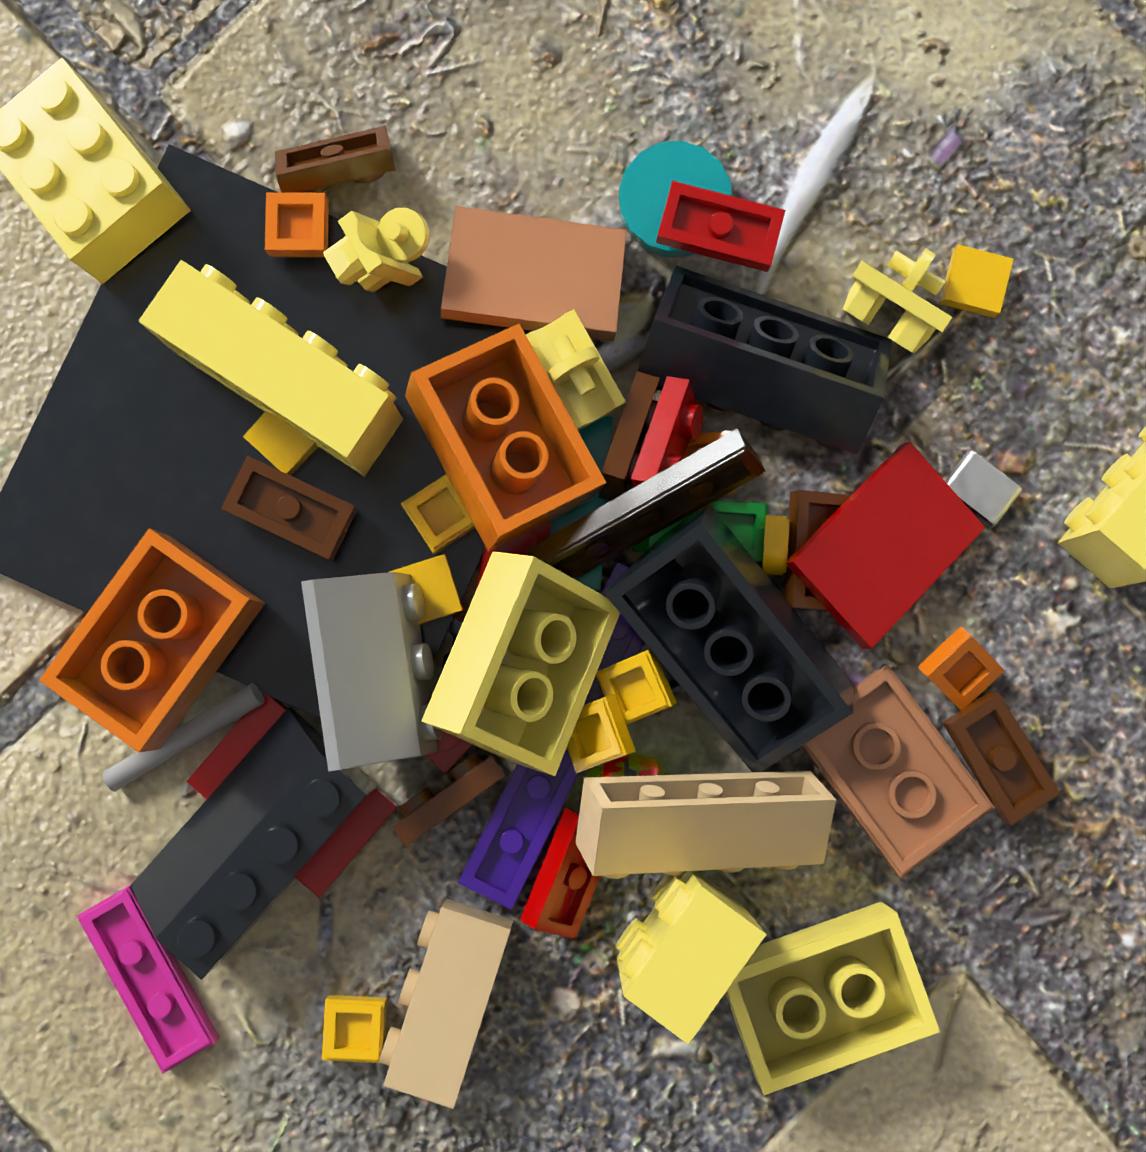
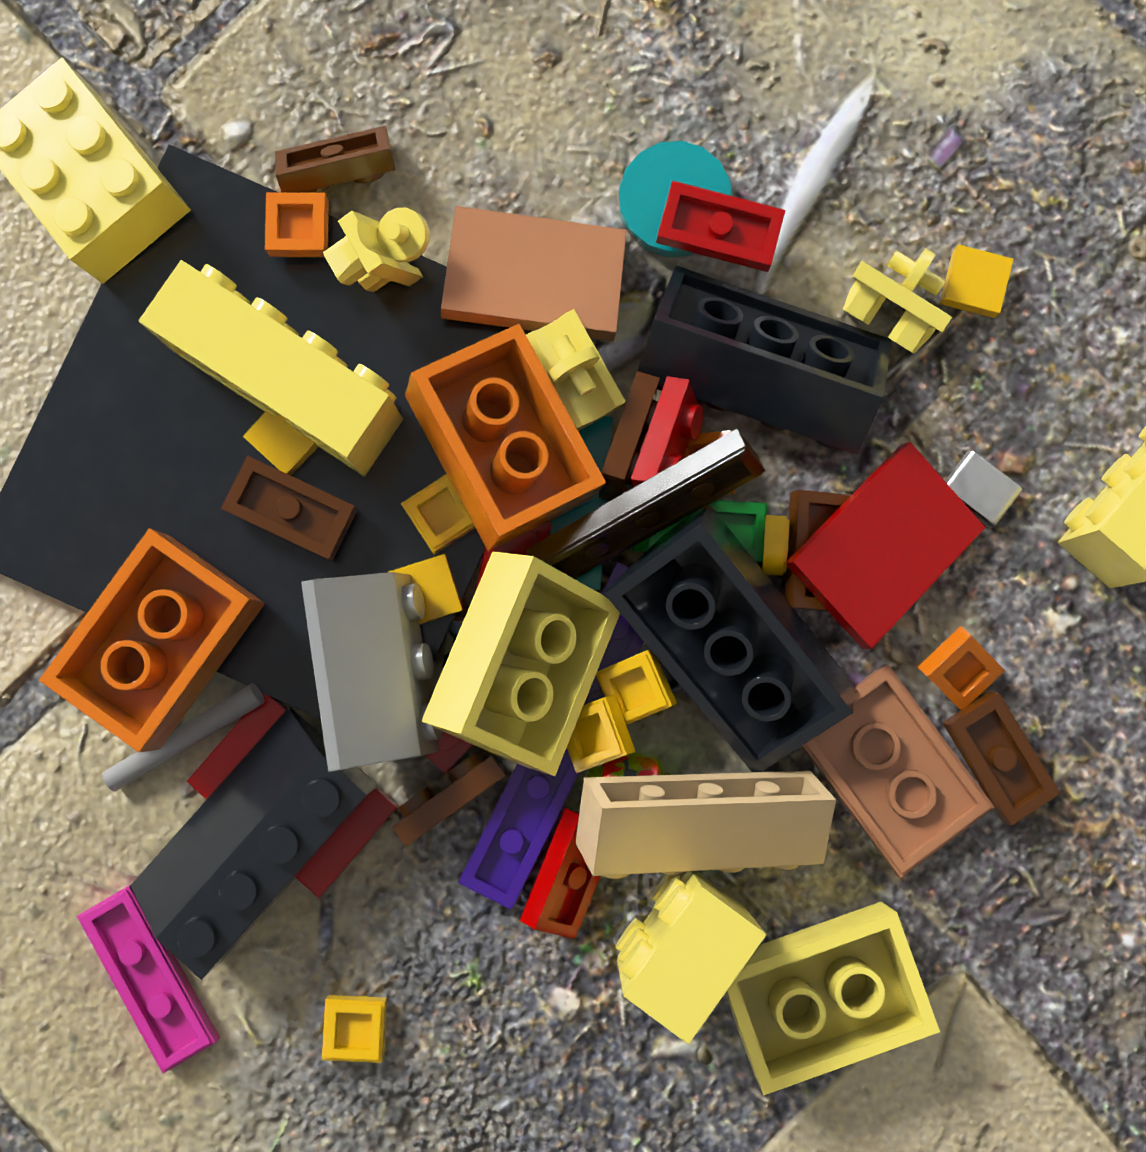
(445, 1002): tan brick -> none

